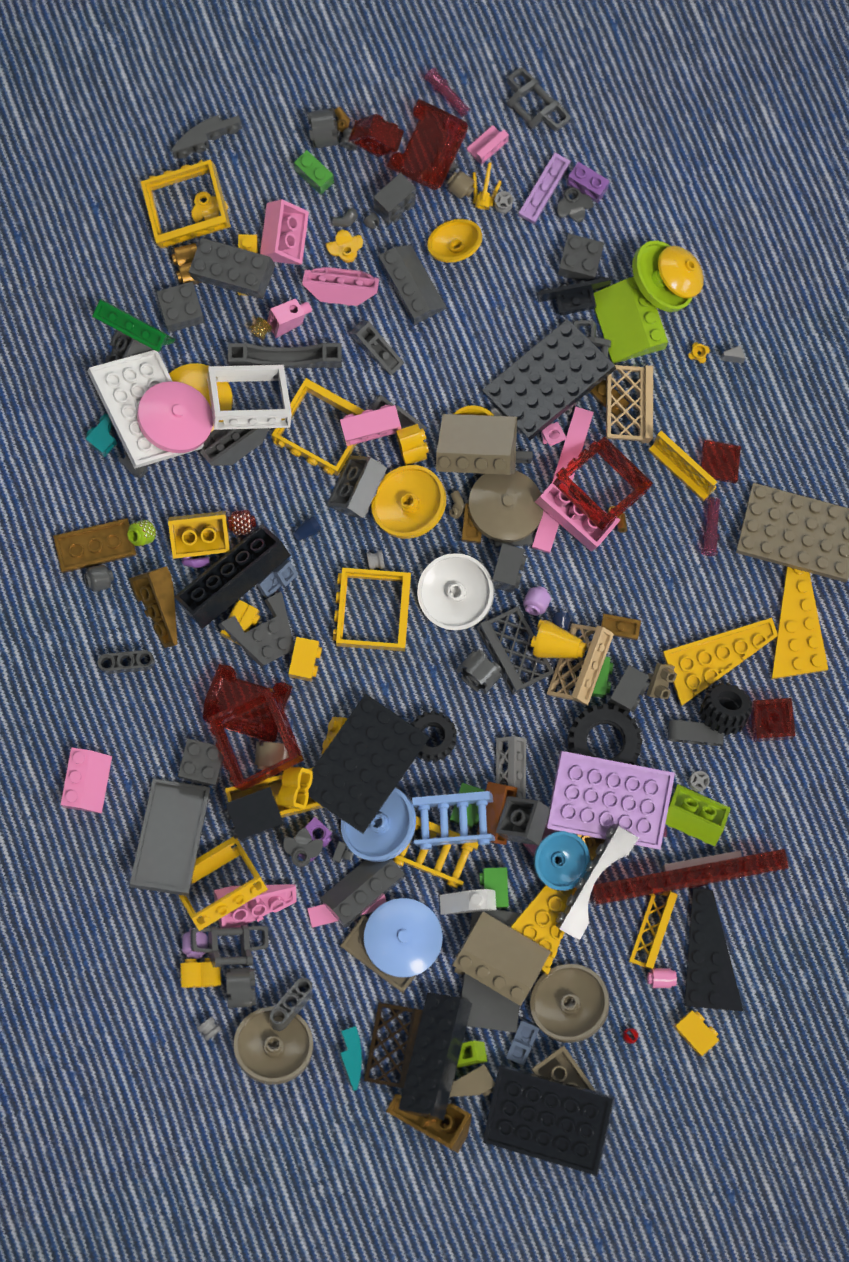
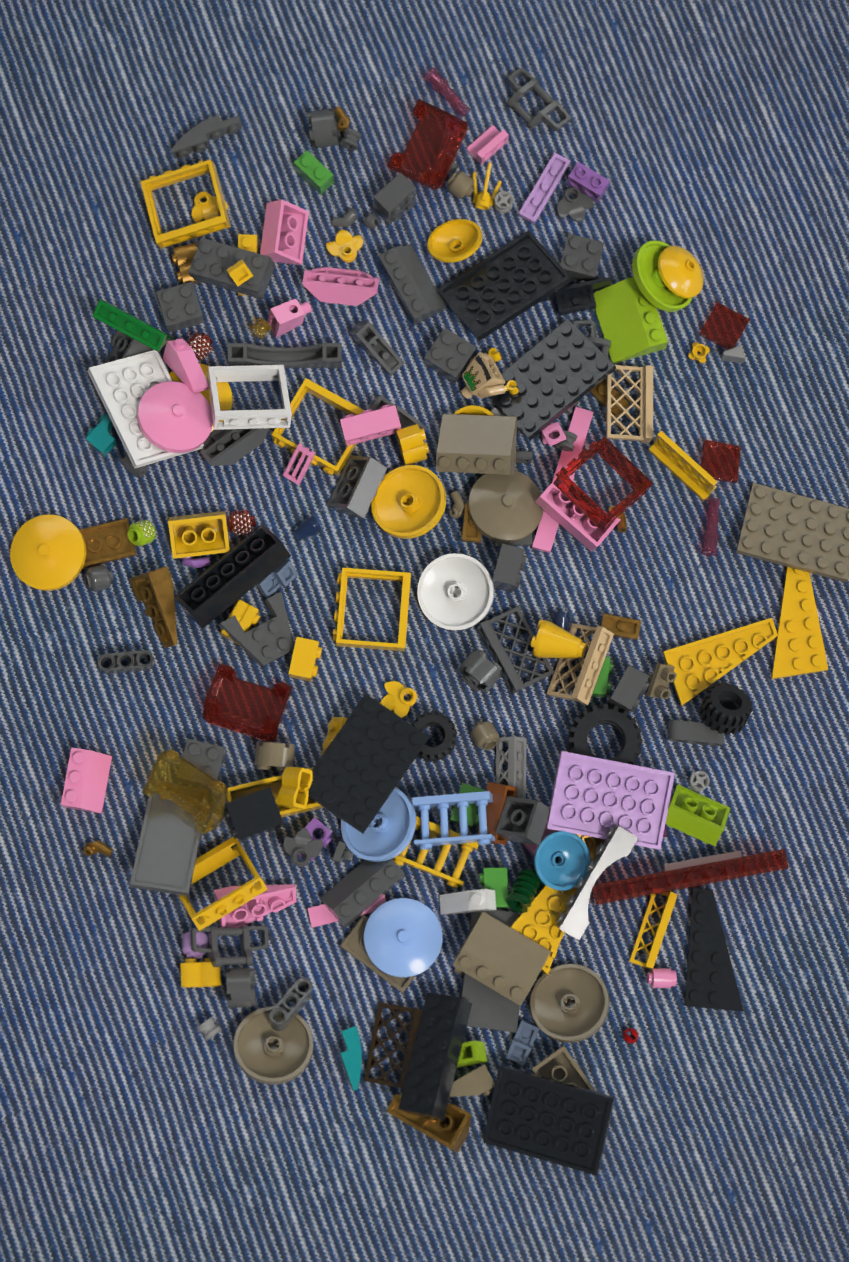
(48, 552): none -> yellow dish
(97, 847): none -> pearl gold arm
(184, 364): none -> bright pink slope
(189, 789): none -> clear yellow windscreen
(201, 345): none -> clear red head
(223, 744): clear red window -> none
(239, 272): none -> yellow tile
(305, 451): none -> bright pink tile
(375, 560): light grey wheel -> none
(376, 135): clear red brick -> none
(395, 698): none -> yellow plate
(449, 355): none -> dark grey brick
(484, 377): none -> tan torso
(485, 735): none -> dark tan head
(504, 285): none -> black plate
(523, 891): none -> dark green piece
(536, 601): lavender head -> none
(567, 445): none -> dark grey wheel
(696, 1032): yellow brick -> none
(724, 326): none -> clear red tile
(772, 720): clear red brick -> none

